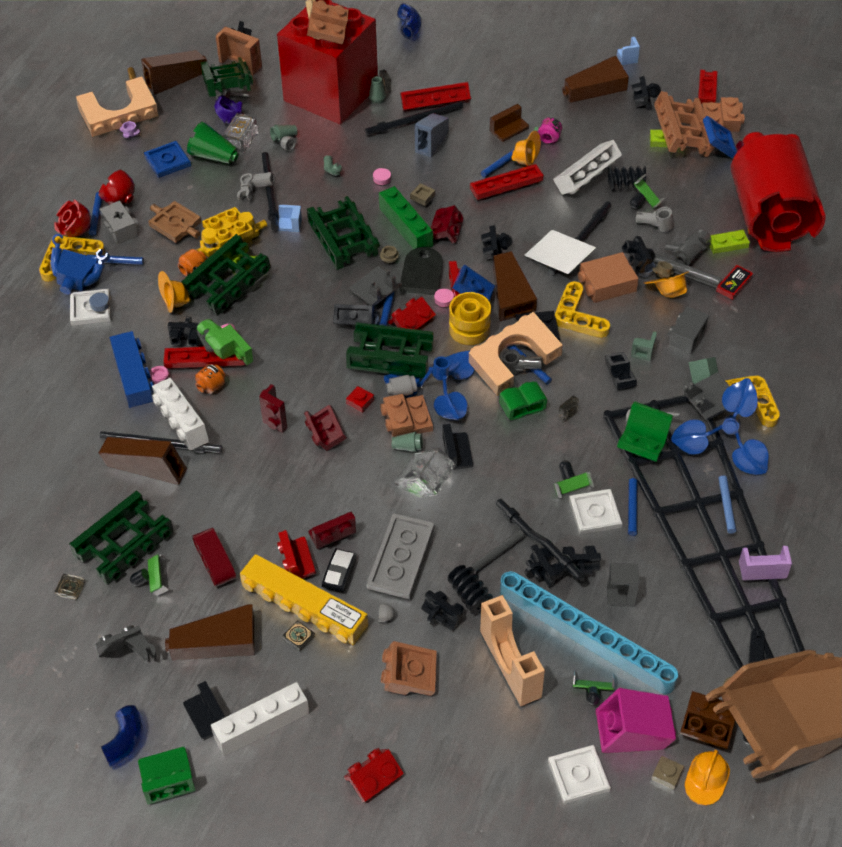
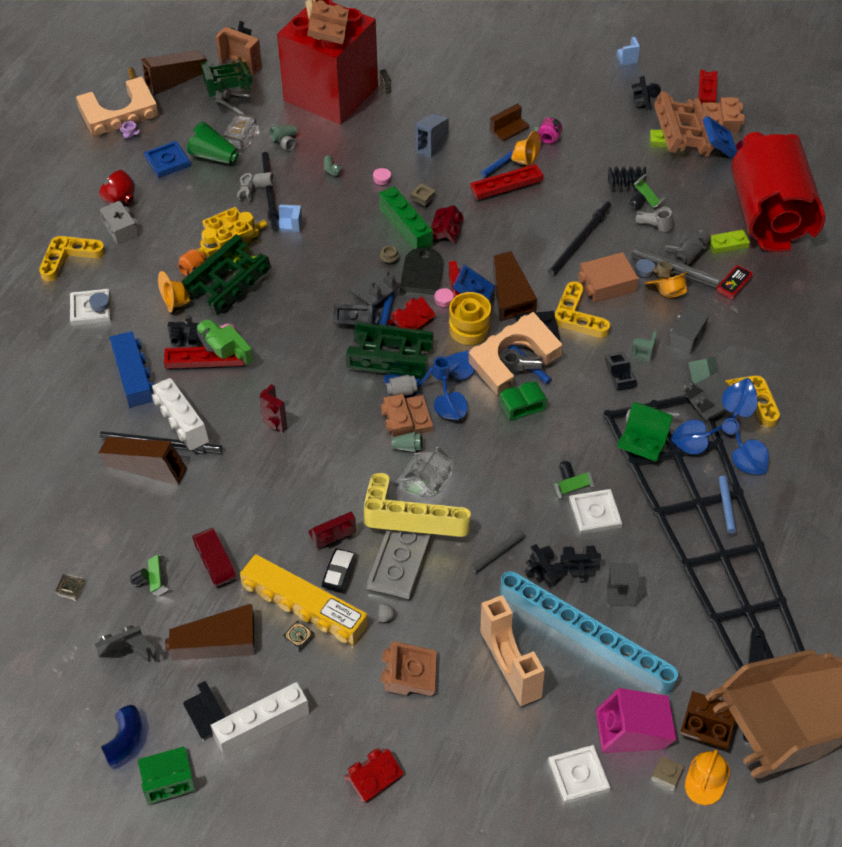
(73, 219): red cylinder -> none
(75, 269): blue torso -> none
(95, 215): blue bar -> none
(110, 527): dark green fence -> none
(122, 259): blue bar -> none
(158, 374): bright pink tile -> none
(174, 221): medium nougat plate -> none
(210, 379): orange head -> none
(227, 109): dark purple hair -> none
(297, 555): red bracket -> none
(325, 428): dark red bracket -> none
(330, 239): dark green fence -> none
(360, 399): red plate -> none
(377, 90): sand green cone -> none
(383, 127): black bar -> none
(411, 516): none -> light yellow beam
(412, 20): clear blue cylinder -> none
(435, 96): red plate -> none
(441, 611): black hips -> none
(457, 447): black panel -> none
(469, 588): black piece -> none
(496, 241): black hips -> none
(560, 251): white sticker -> none
(565, 561): black bar -> none
(568, 409): clear smoke tile -> none
(587, 167): white brick -> none
(593, 692): piece -> none
(596, 81): reddish brown slope -> none
(632, 507): blue bar -> none
(639, 254): black hips -> none
(765, 566): lavender panel -> none

